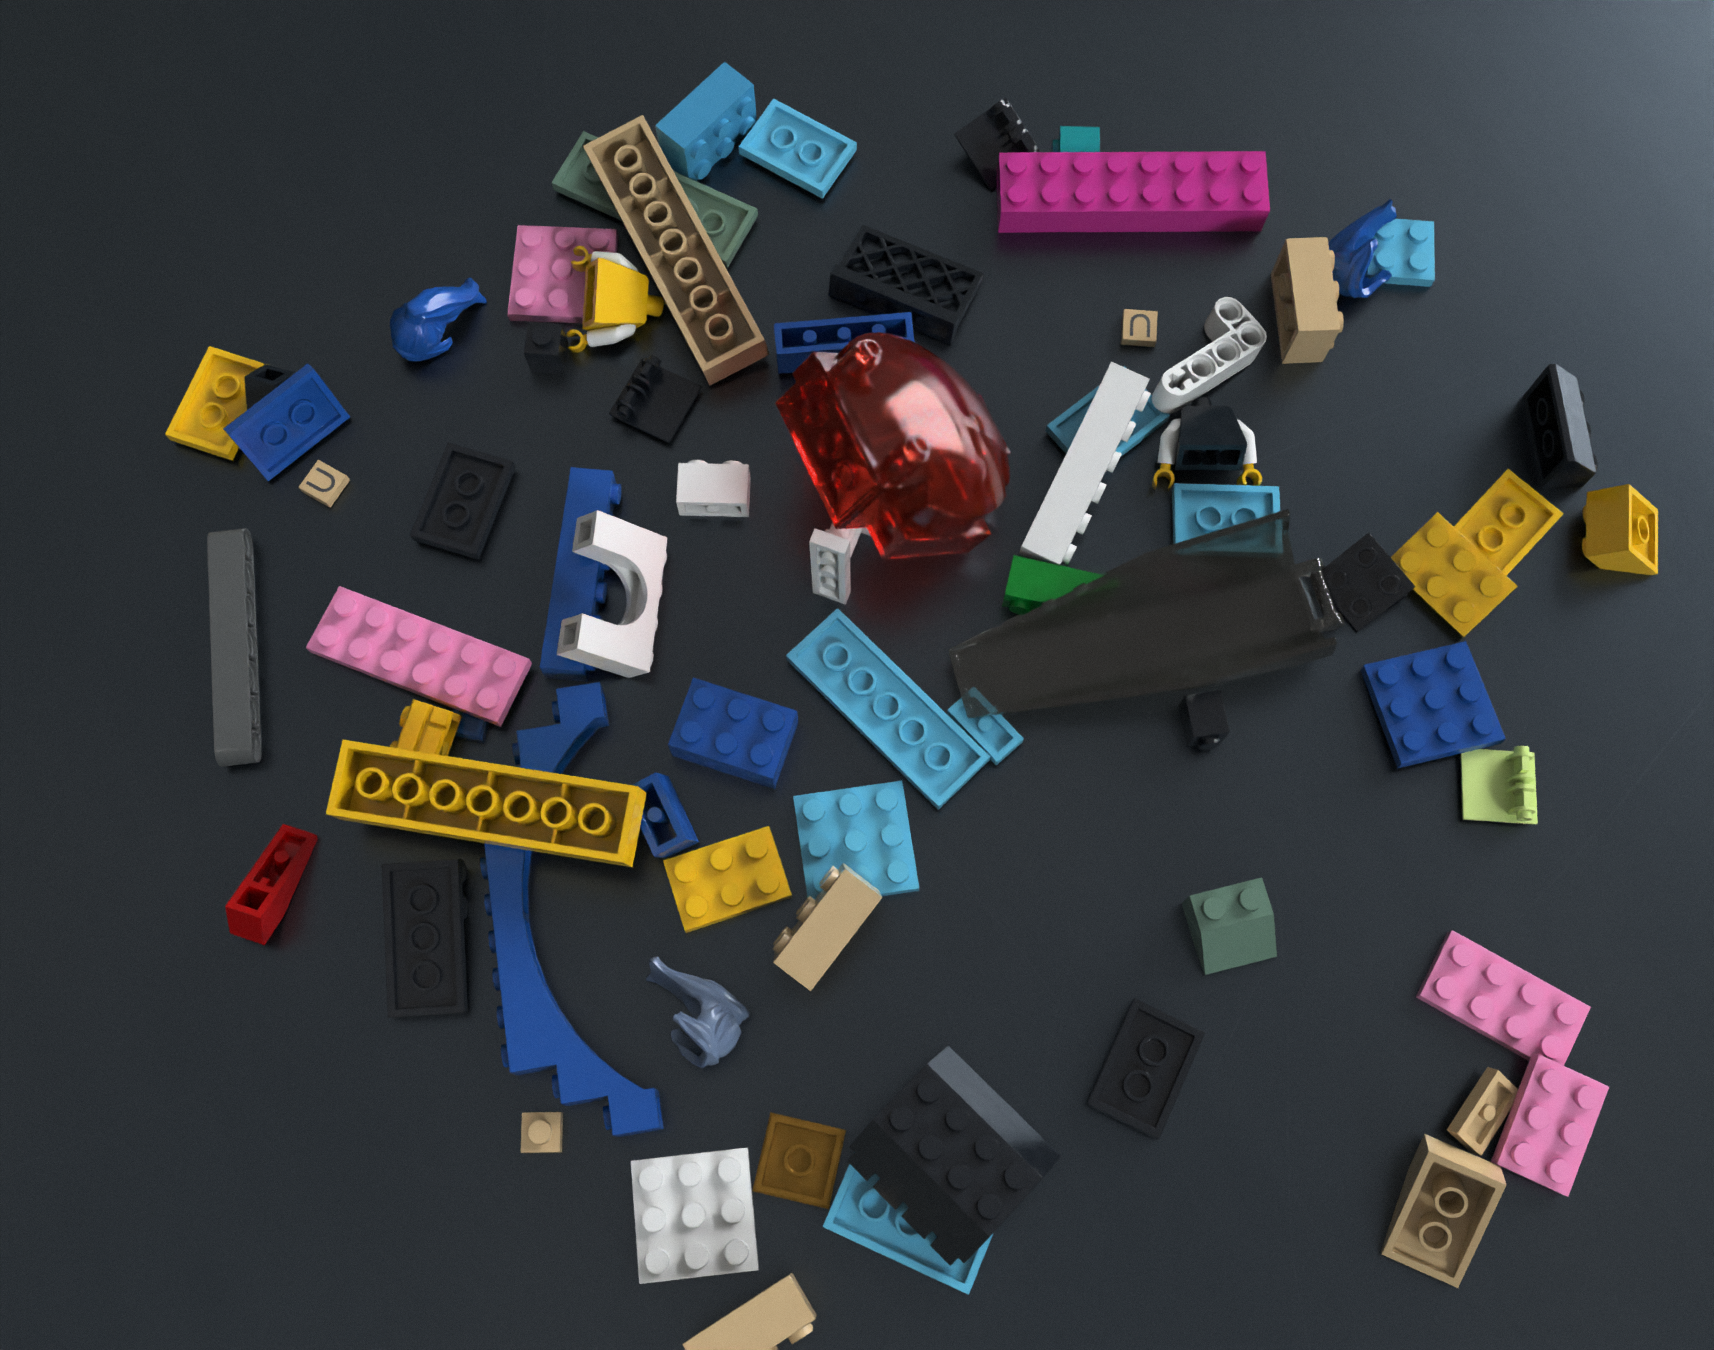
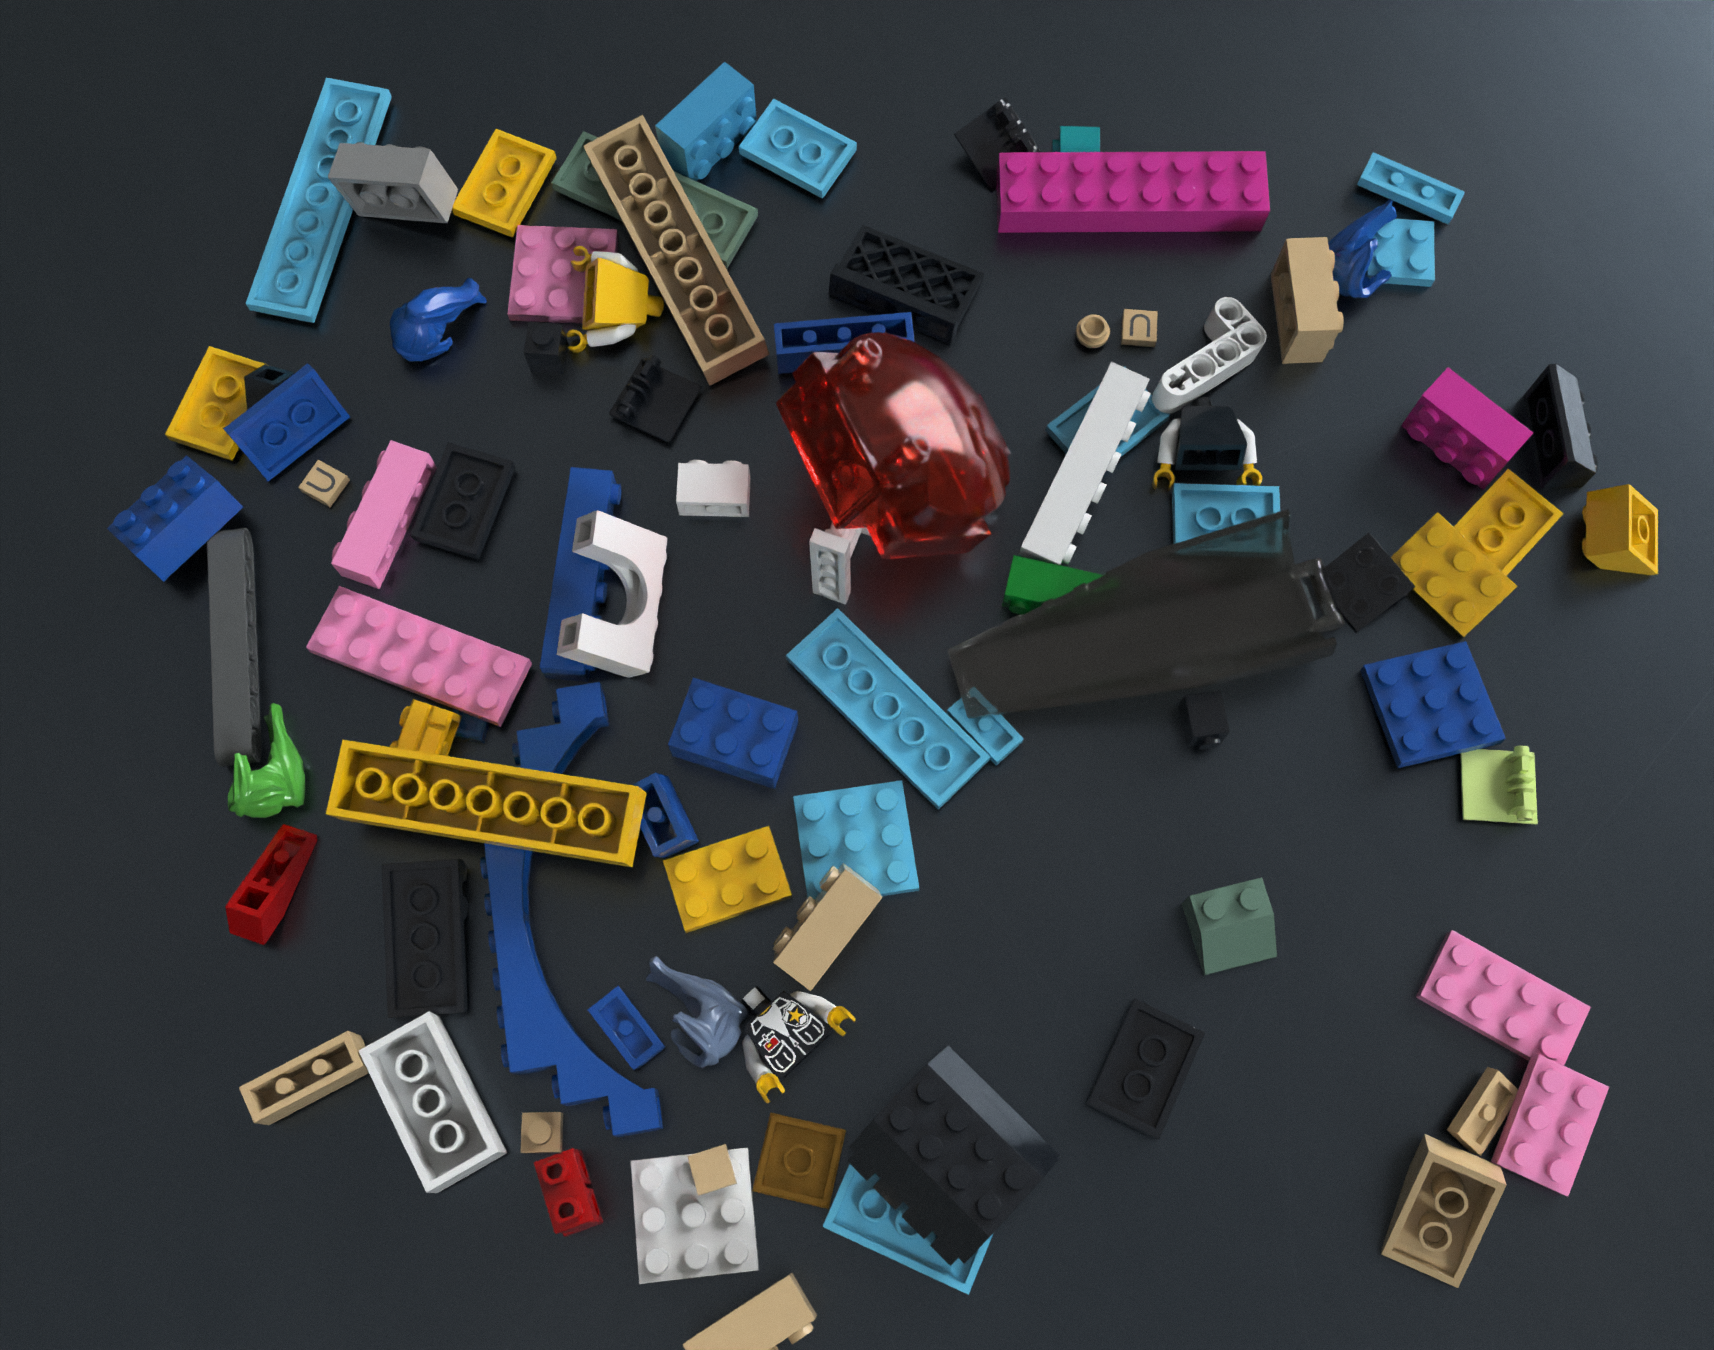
(175, 517): none -> blue brick
(275, 785): none -> bright green hair
(305, 1079): none -> tan brick
(312, 210): none -> medium azure plate
(383, 514): none -> bright pink brick
(393, 182): none -> light grey brick
(432, 1102): none -> white brick
(504, 182): none -> yellow plate
(564, 1188): none -> red hips
(626, 1028): none -> blue plate
(712, 1169): none -> tan tile
(785, 1034): none -> torso
(1092, 331): none -> tan plate
(1410, 188): none -> medium azure plate
(1465, 428): none -> dark pink brick

